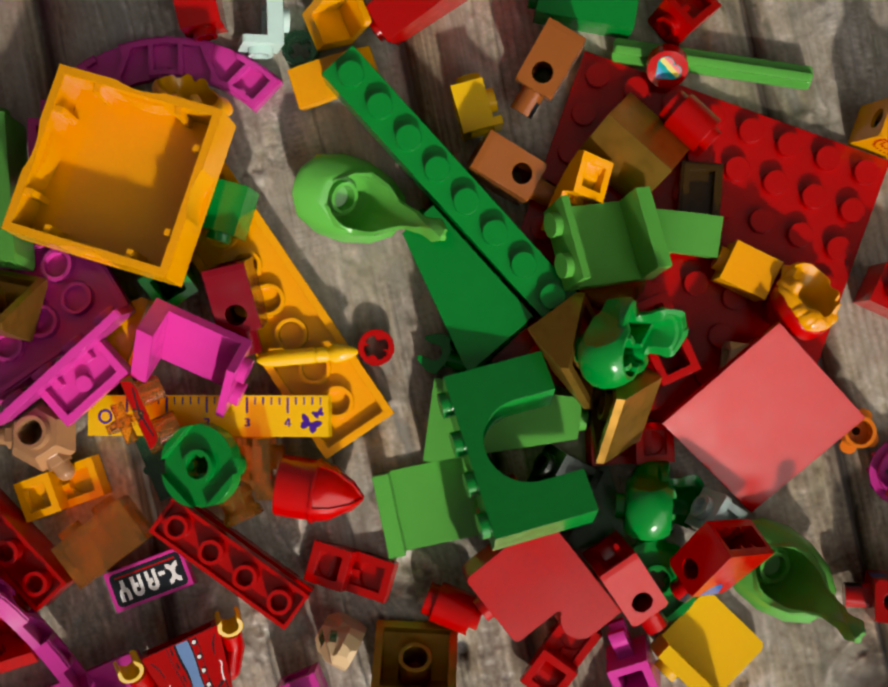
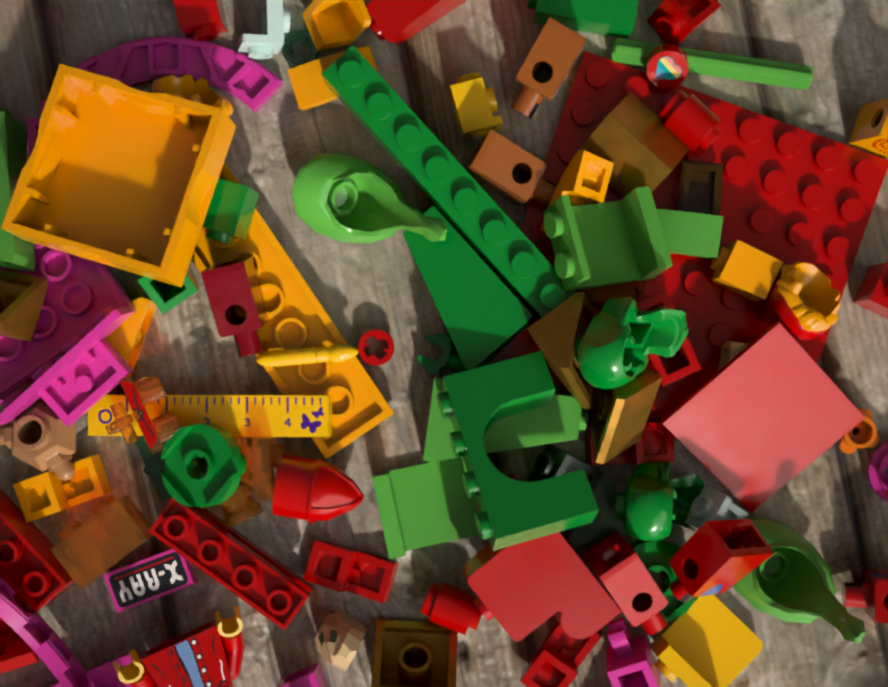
(194, 346): dark pink panel -> none

